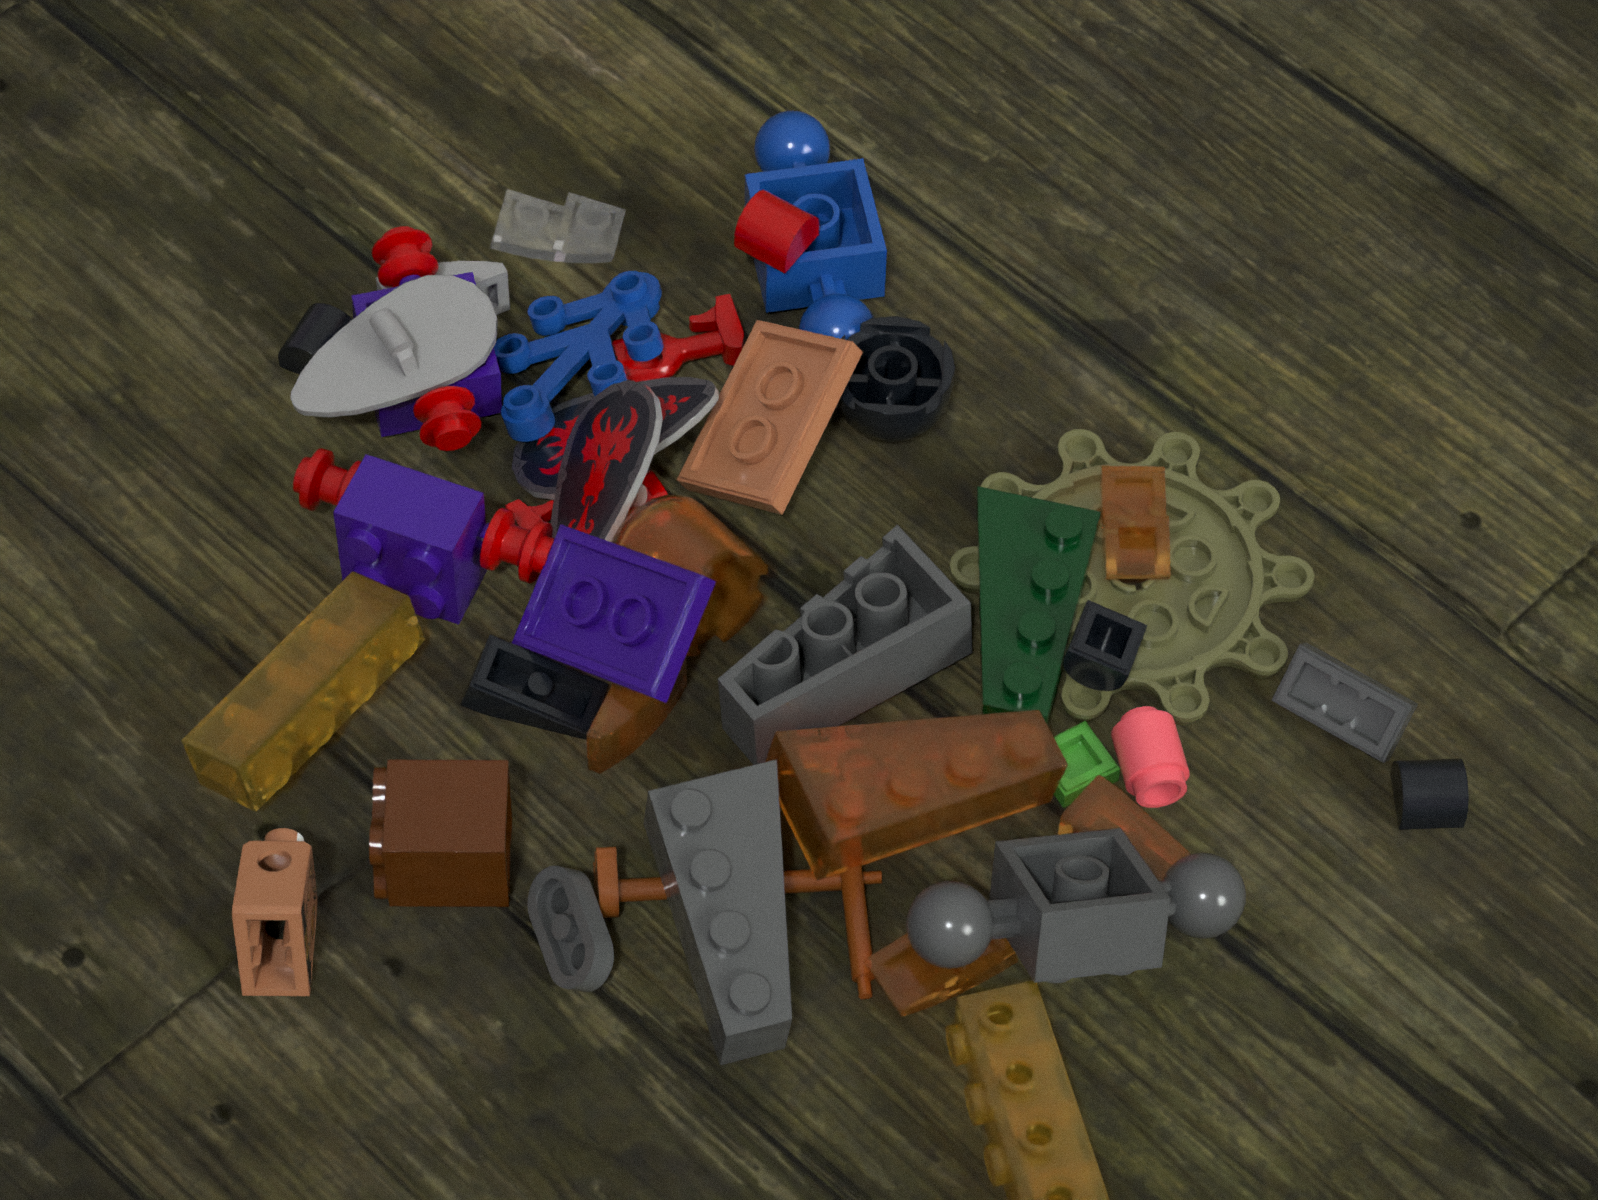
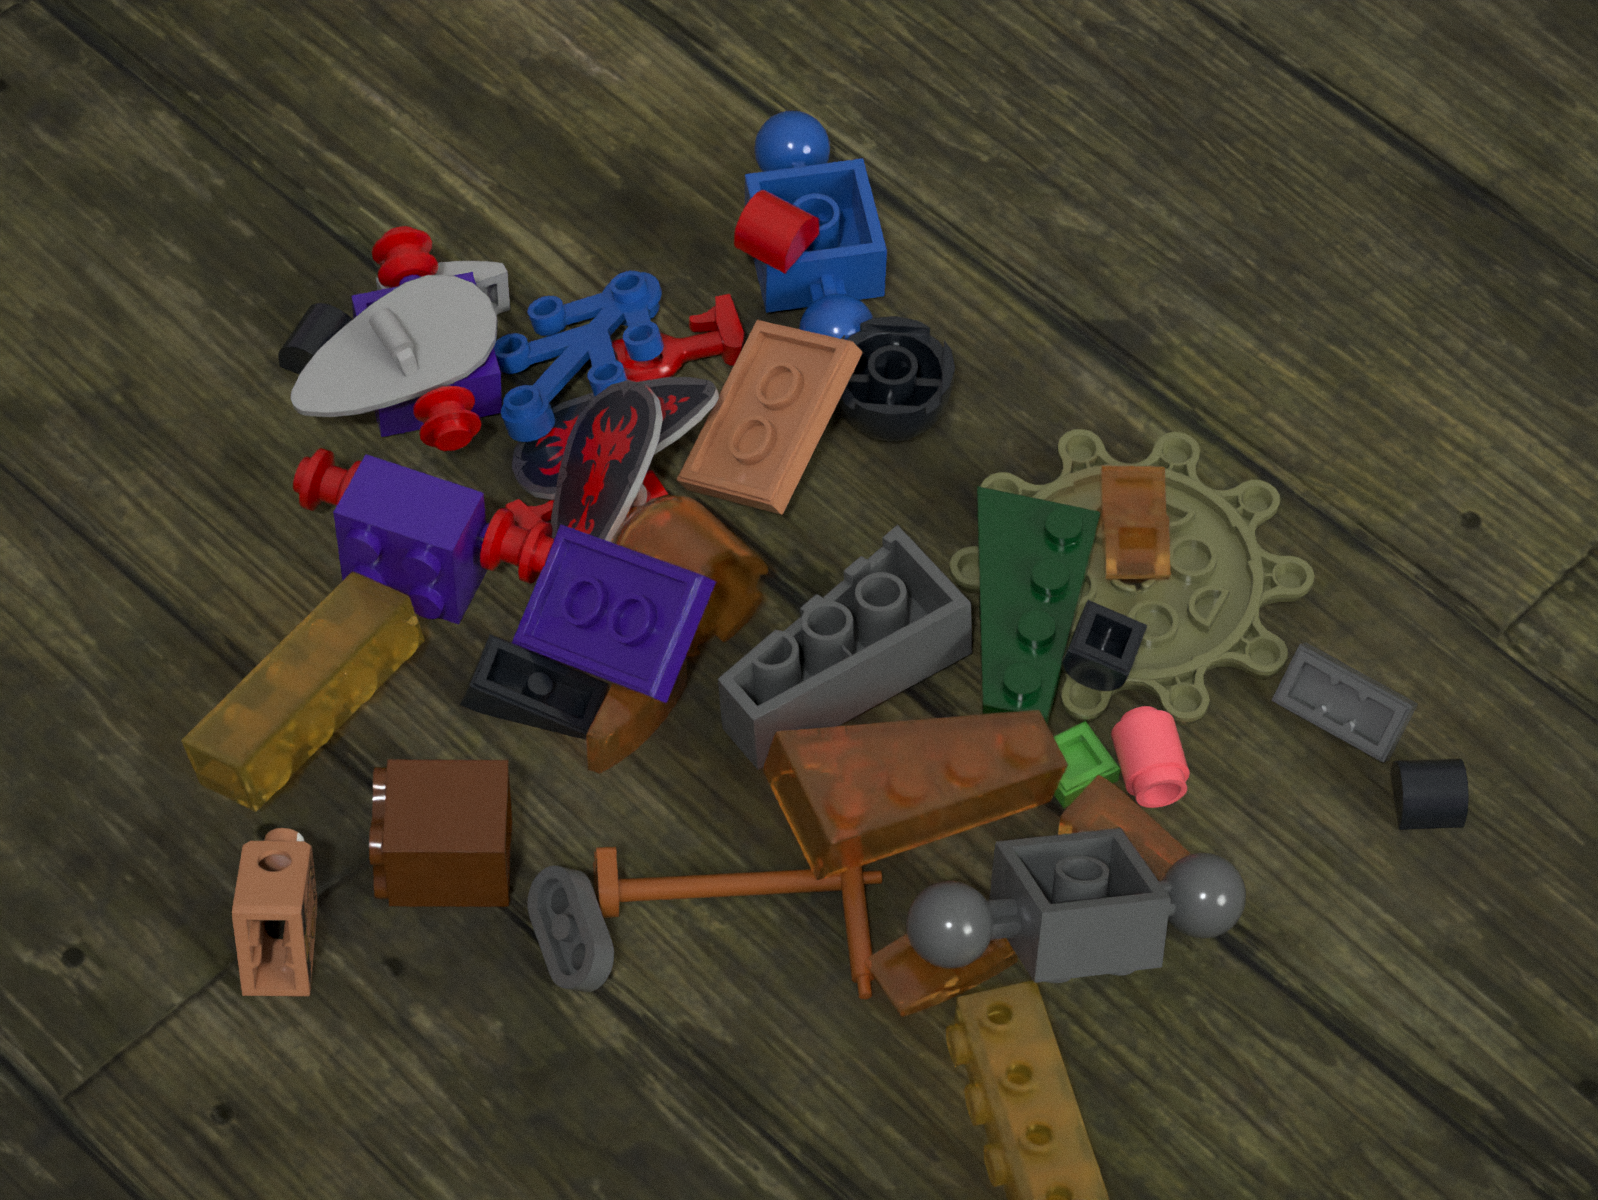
(552, 232): clear slope -> none
(726, 892): dark grey wedge -> none

